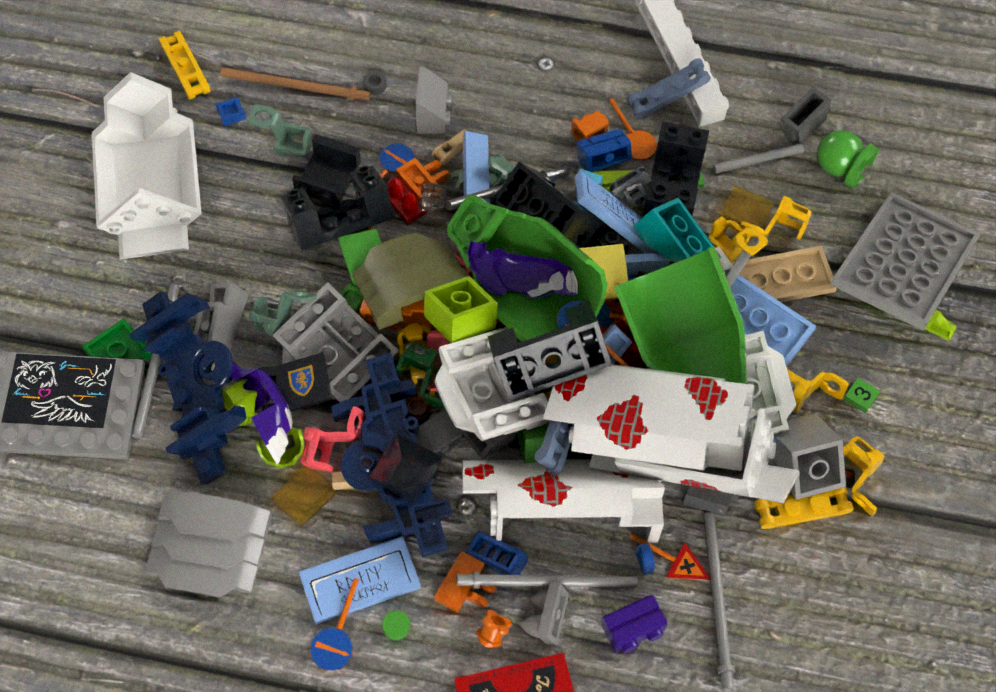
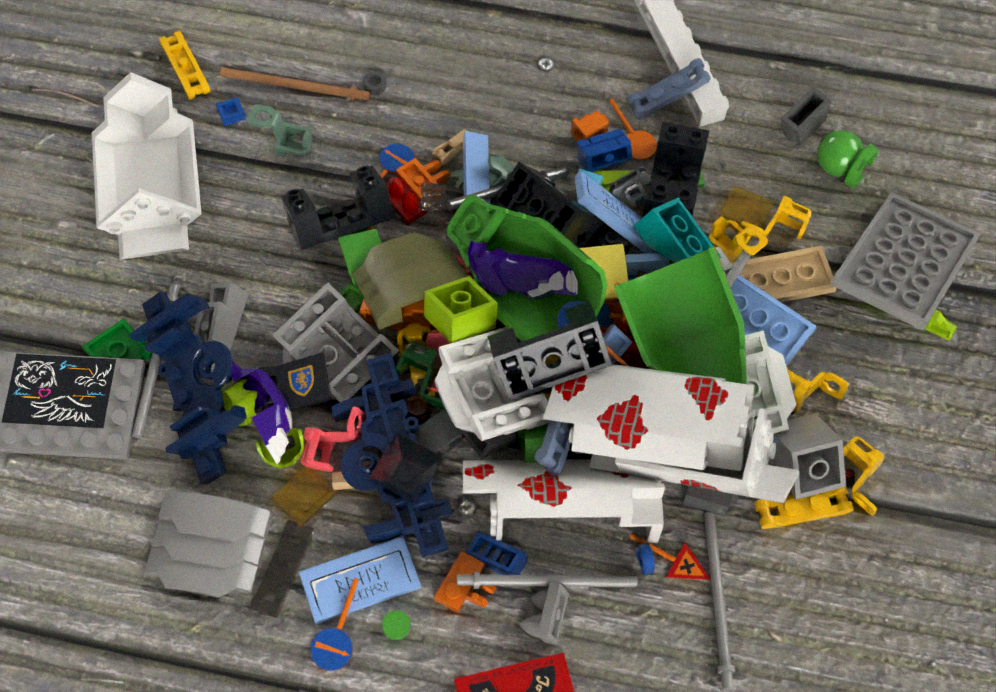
(261, 314): sand green piece -> none
(282, 569): none -> clear smoke plate
(328, 170): black panel -> none
(432, 103): light grey slope -> none
(493, 629): orange brick -> none
(634, 624): dark purple brick -> none
(758, 158): light grey bar -> none
(861, 395): bright green tile -> none

